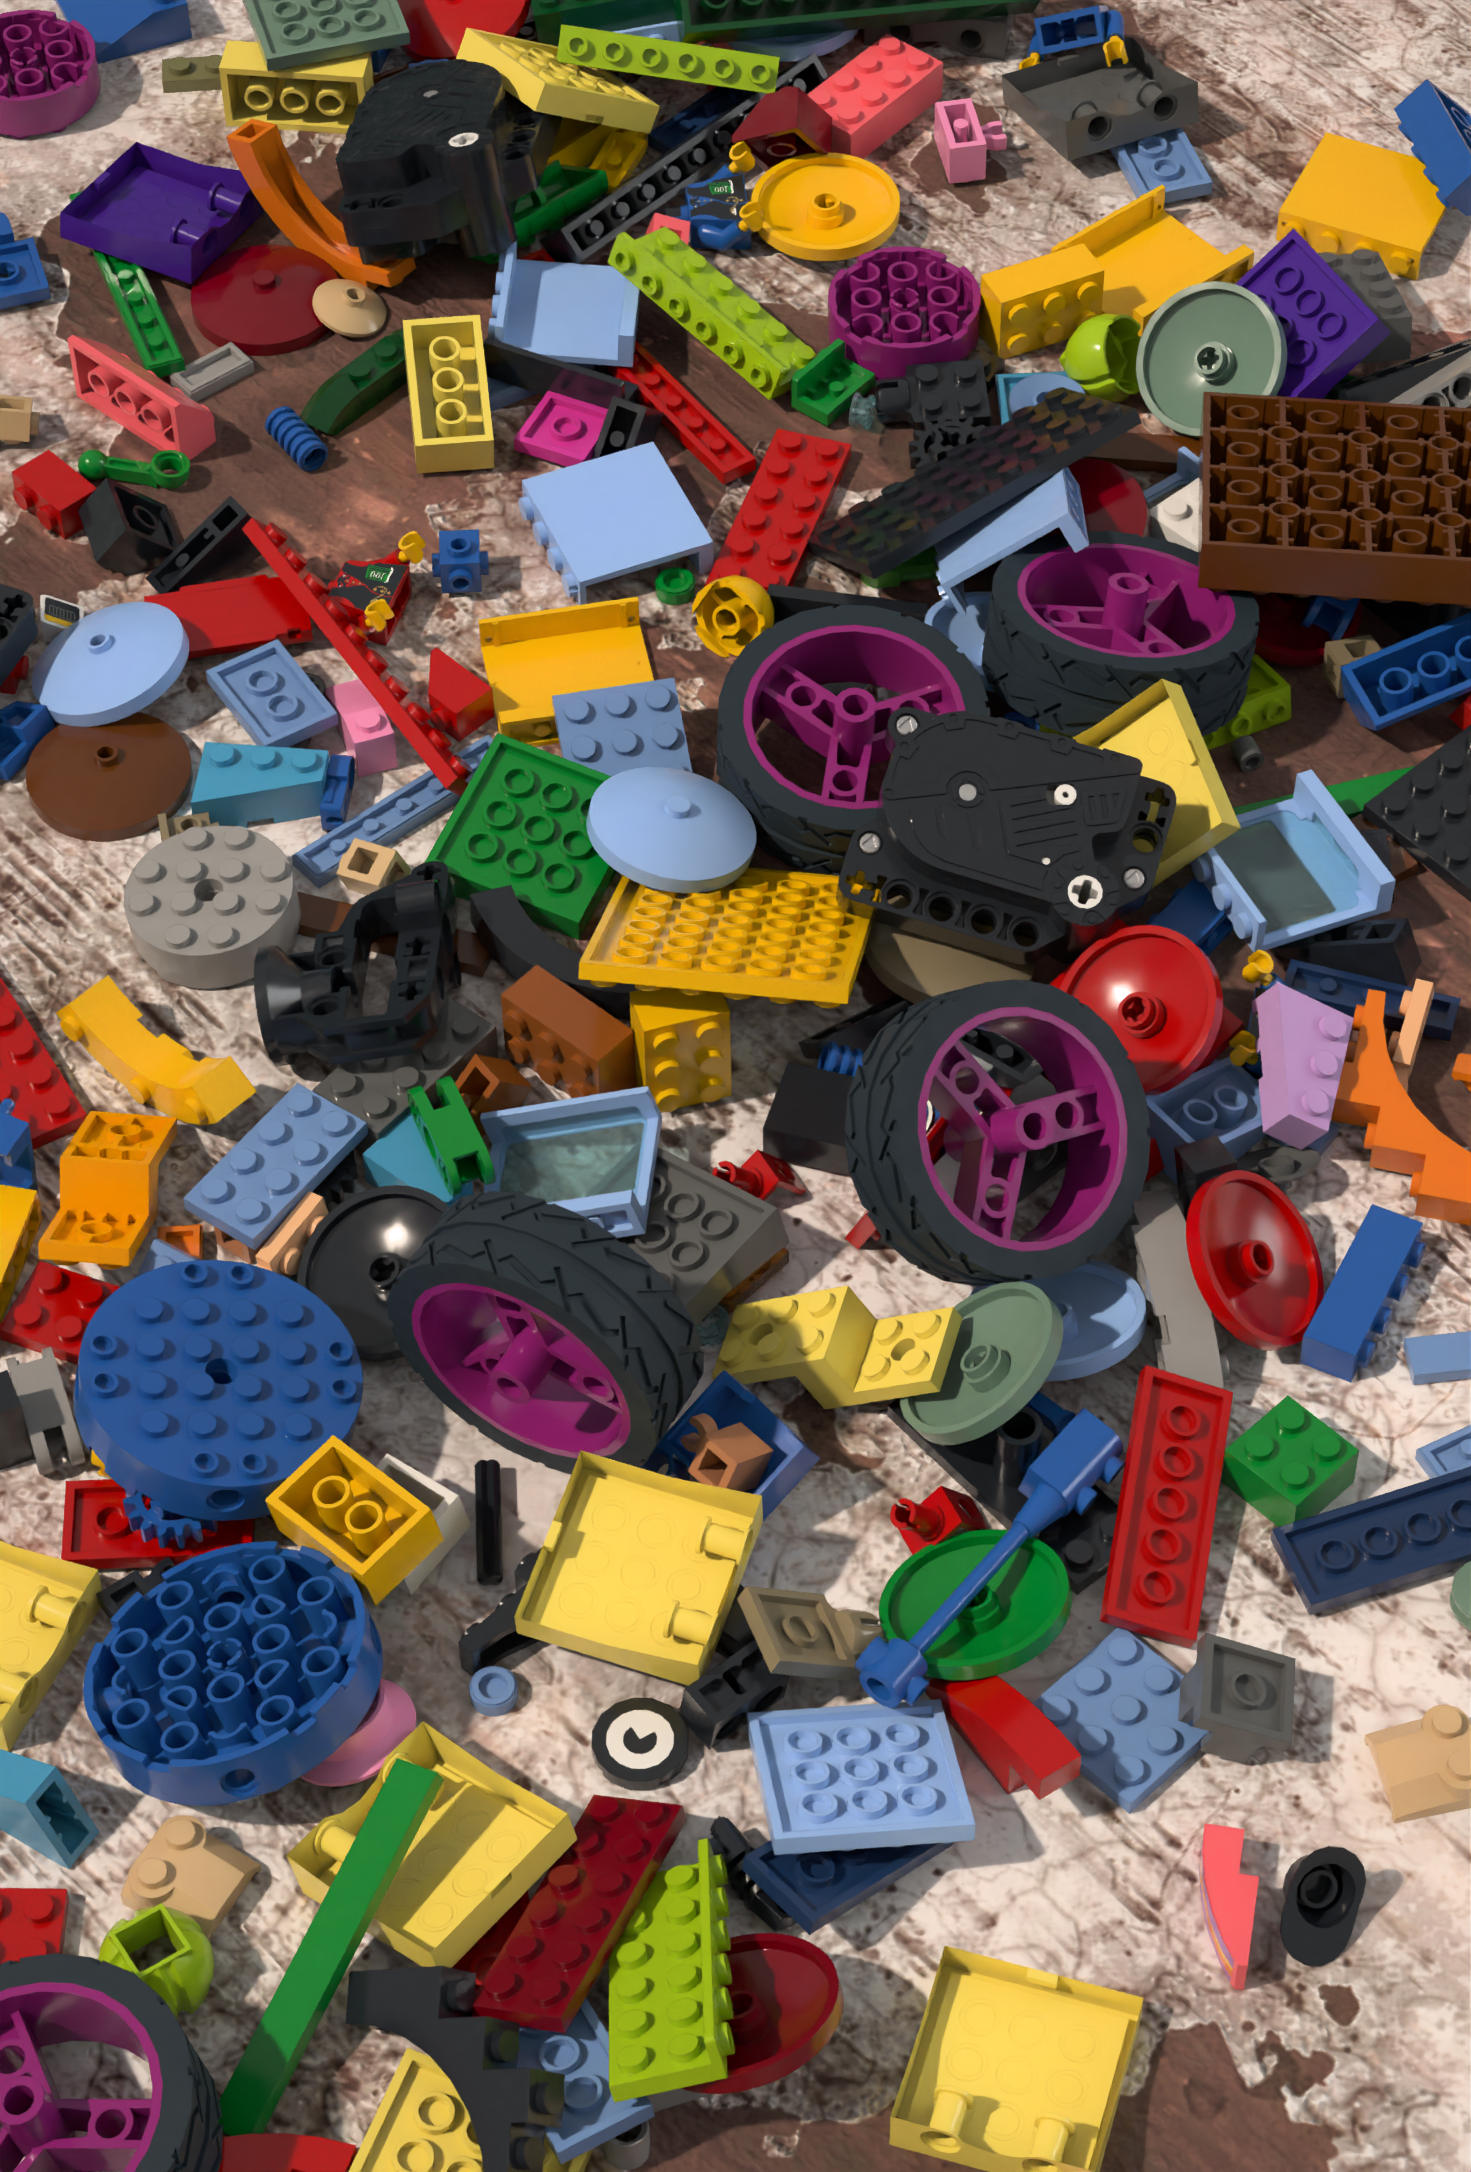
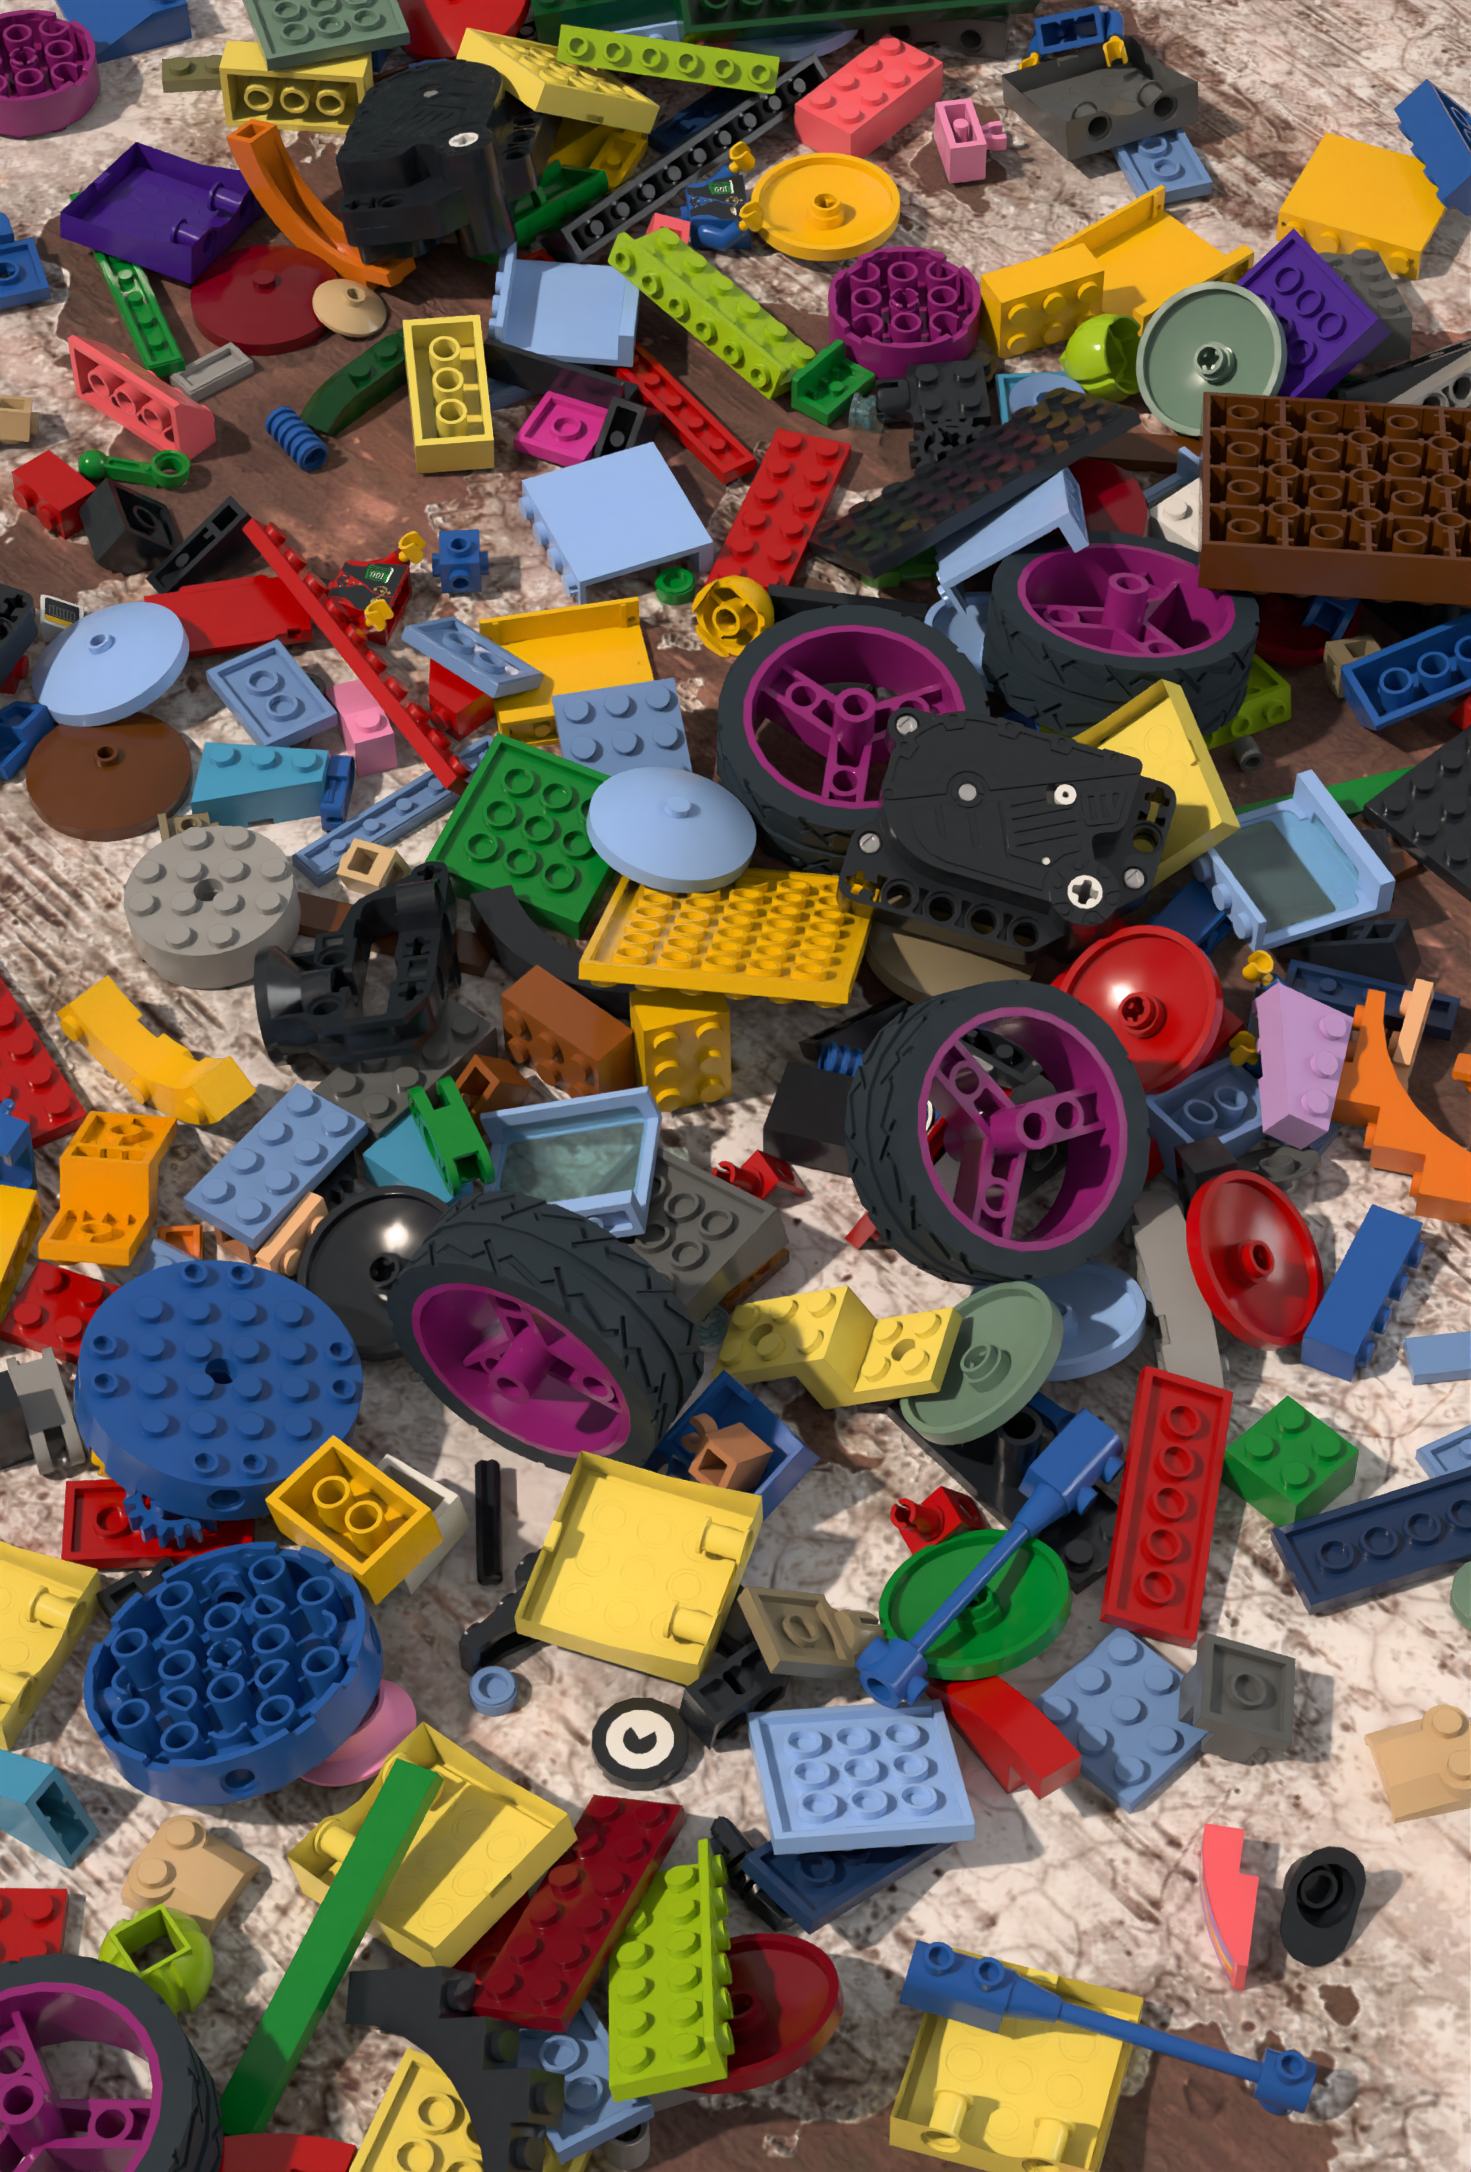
(472, 657): none -> medium blue tile
(785, 127): dark red slope -> none
(986, 1992): none -> blue bar

